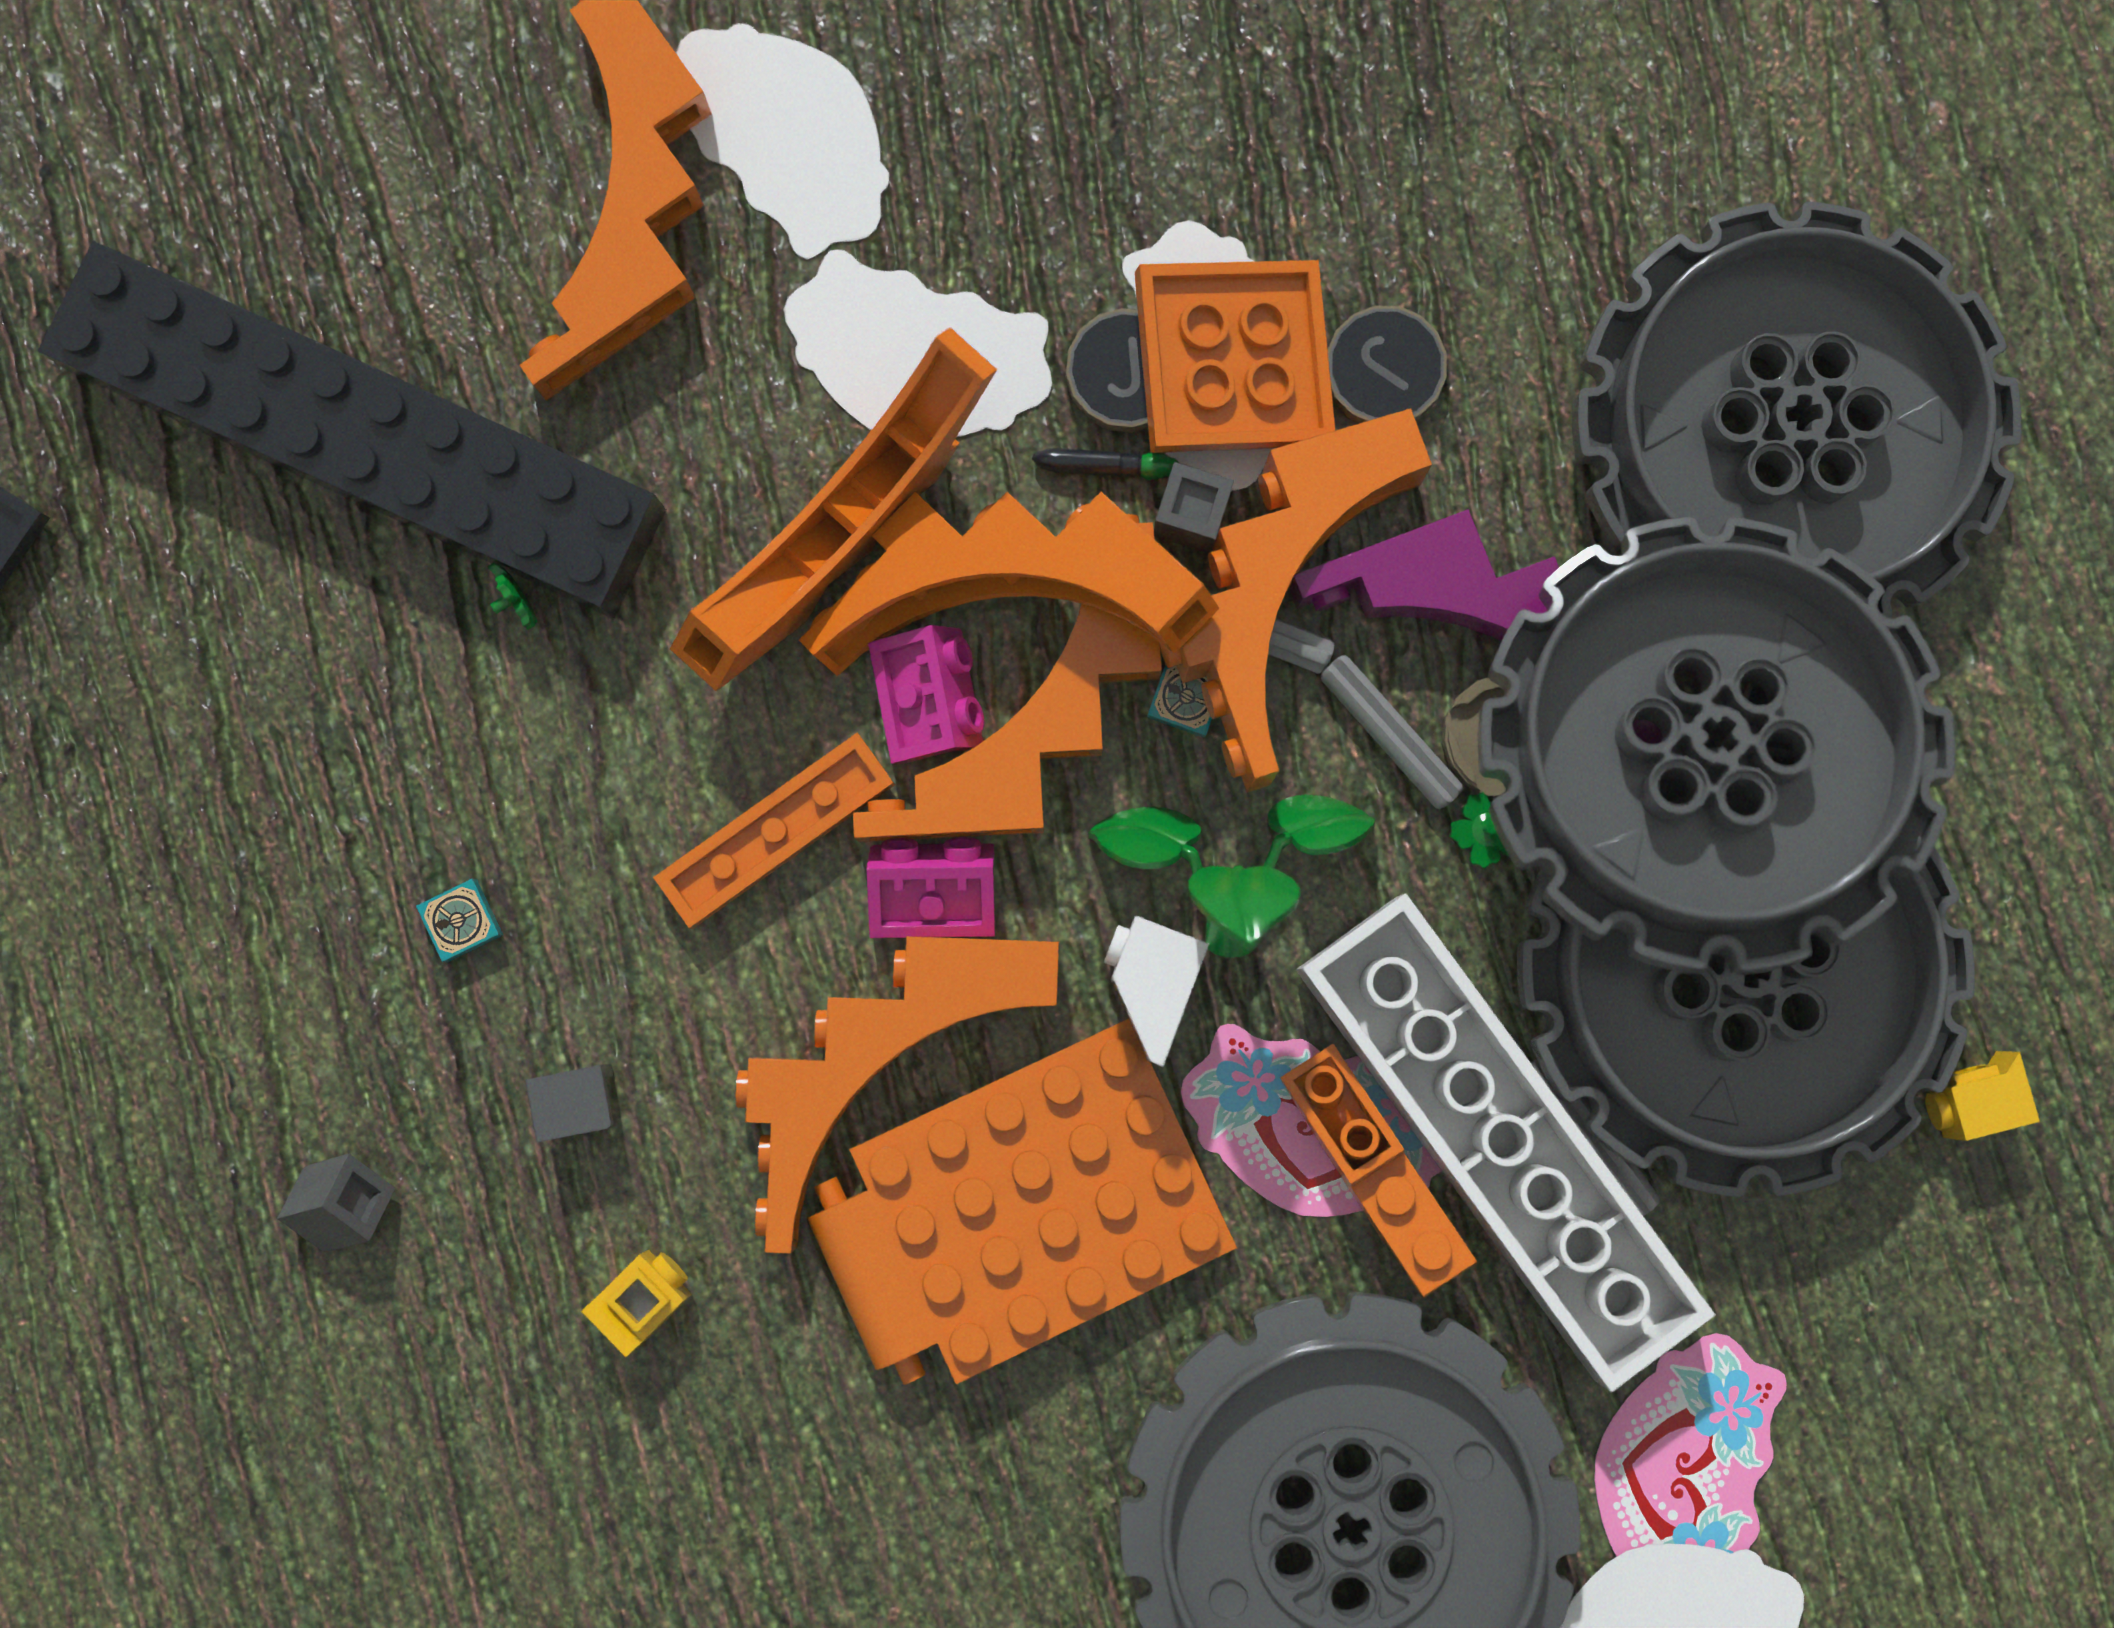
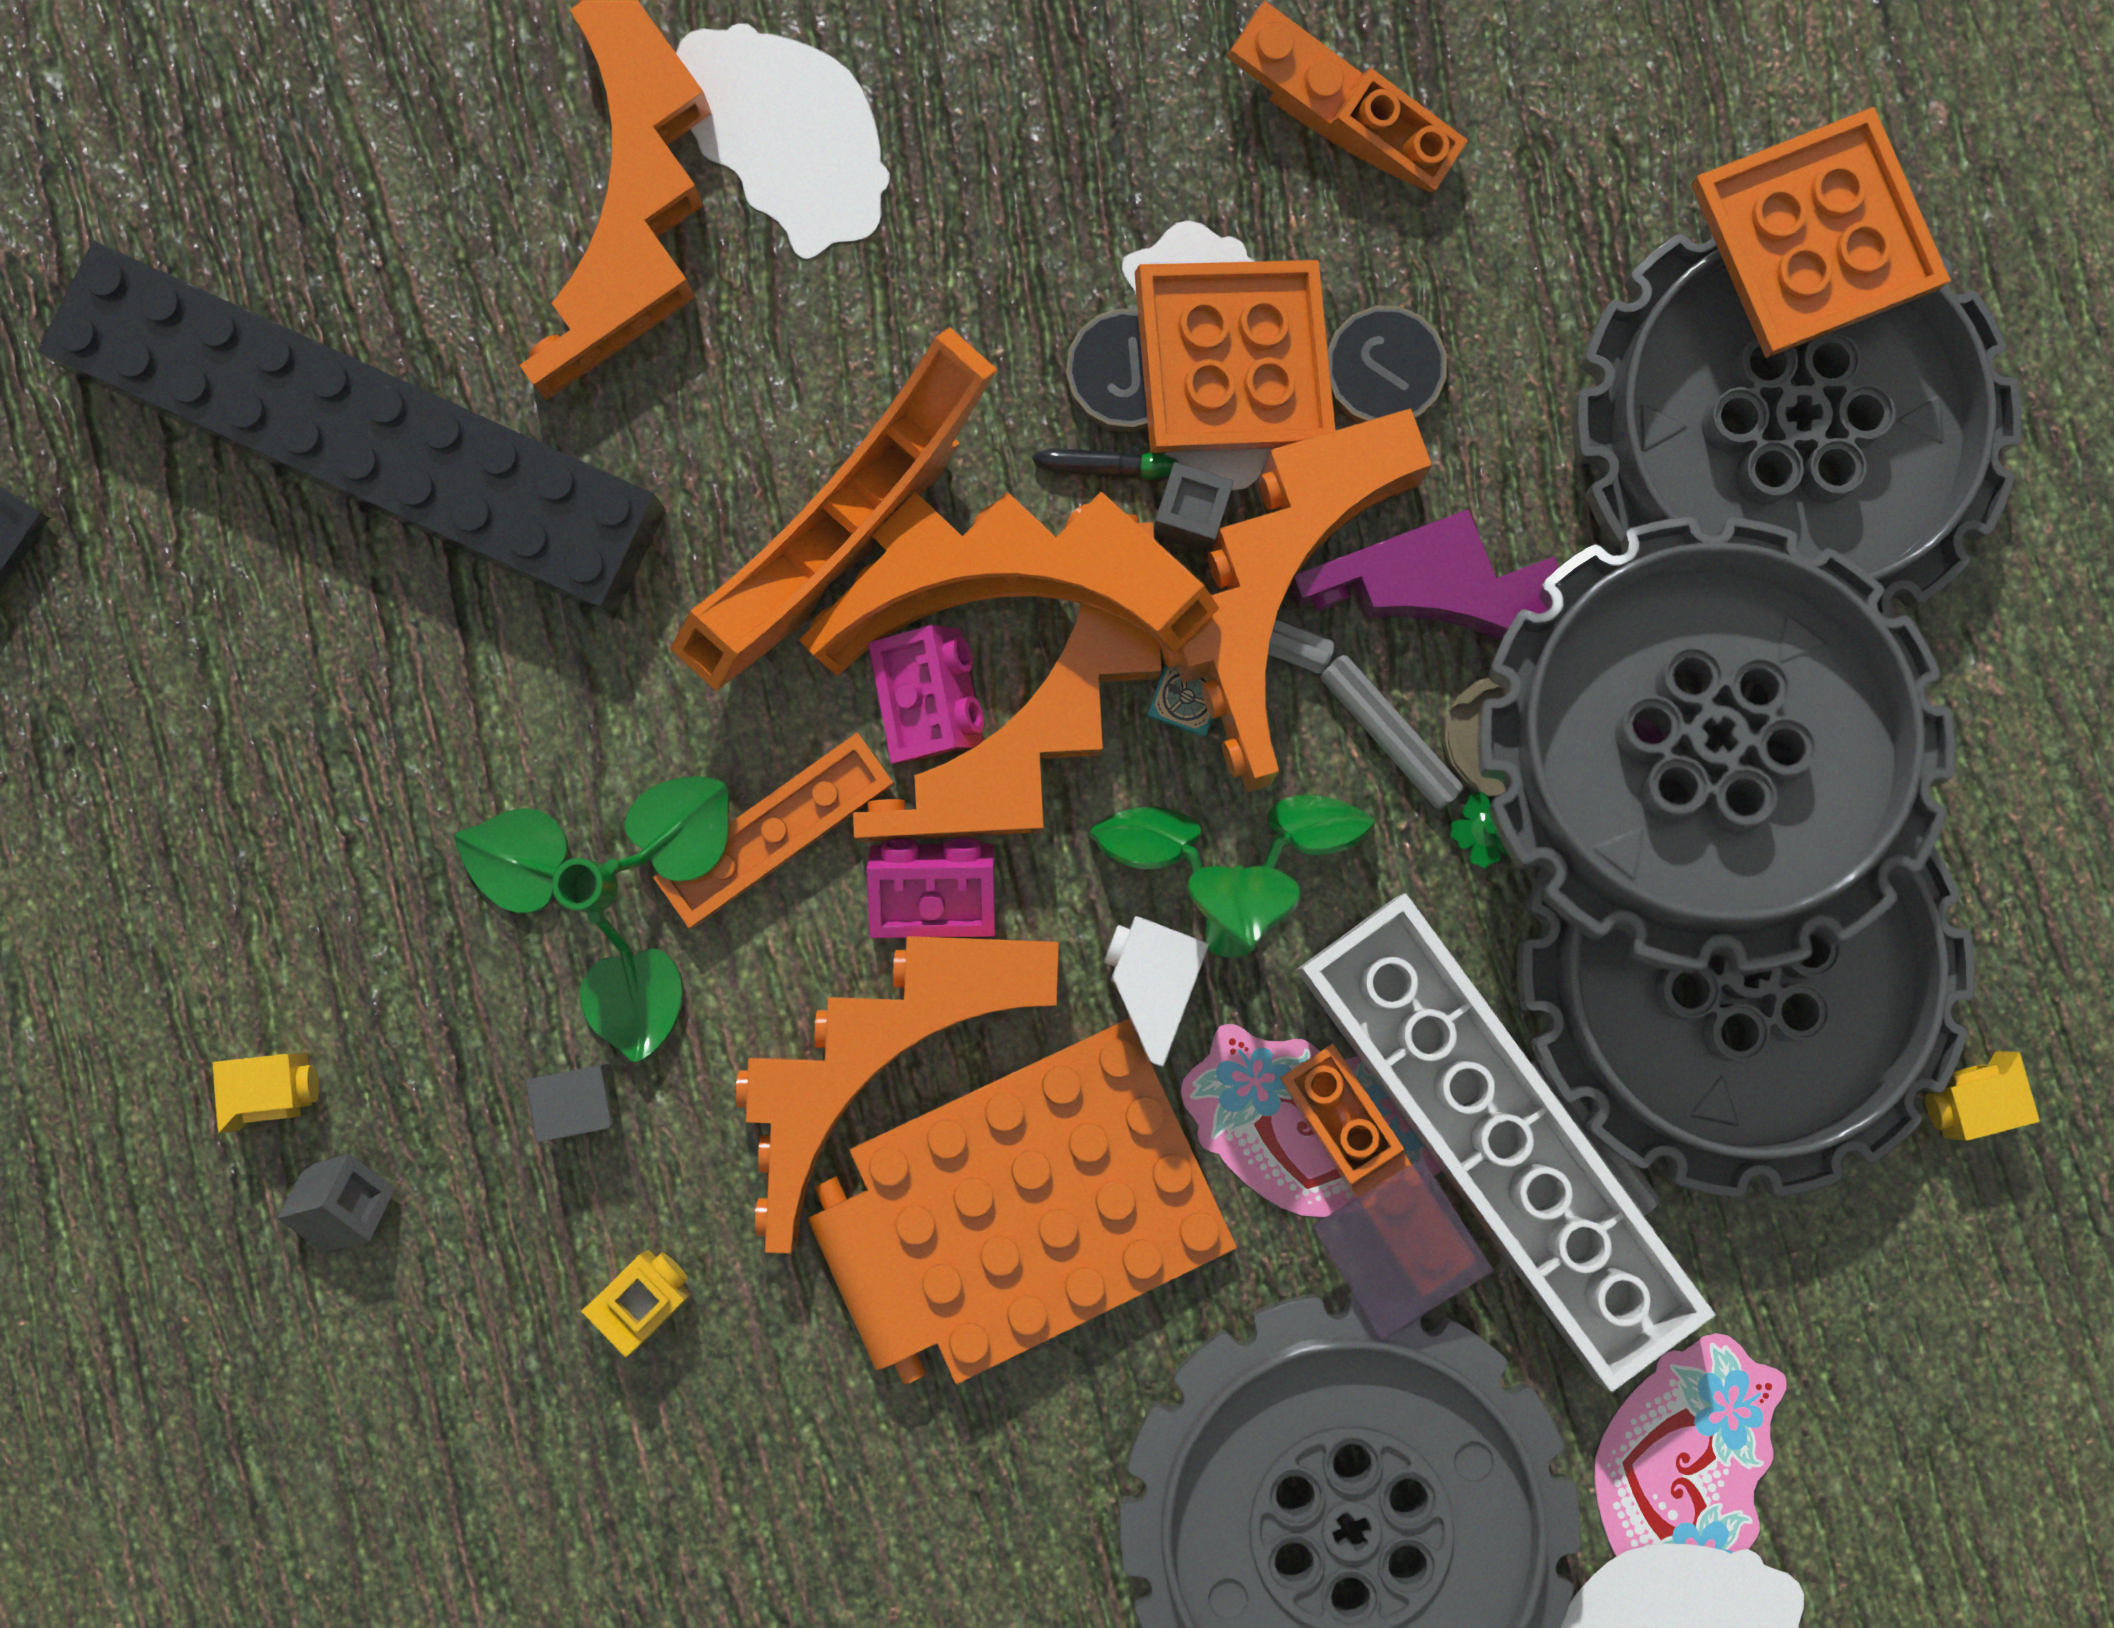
(262, 1089): none -> yellow window
(459, 920): tile -> none
(511, 596): green plant -> none
(522, 864): none -> green plant
(873, 326): white sticker -> none
(1344, 105): none -> orange slope
(1402, 1249): none -> clear purple tile
(1820, 232): none -> orange plate

